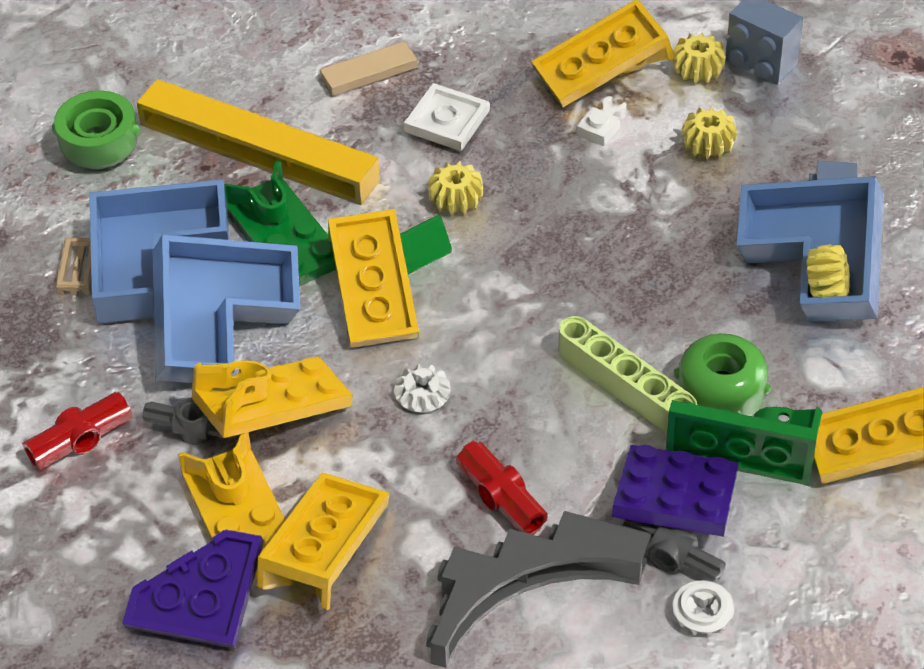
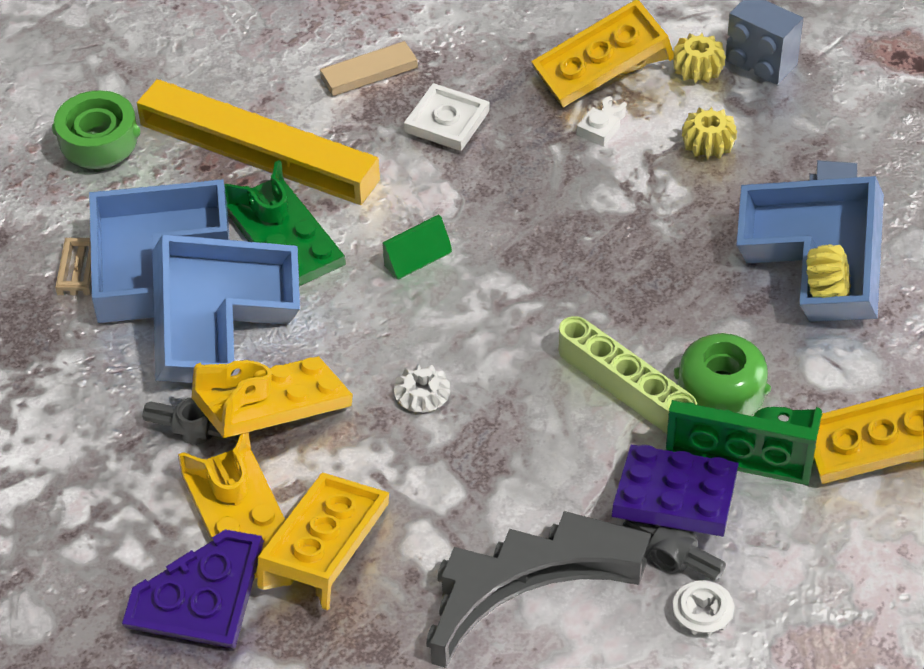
(77, 430): red piece -> none
(372, 278): yellow plate -> none
(455, 188): light yellow gear -> none
(501, 488): red piece -> none

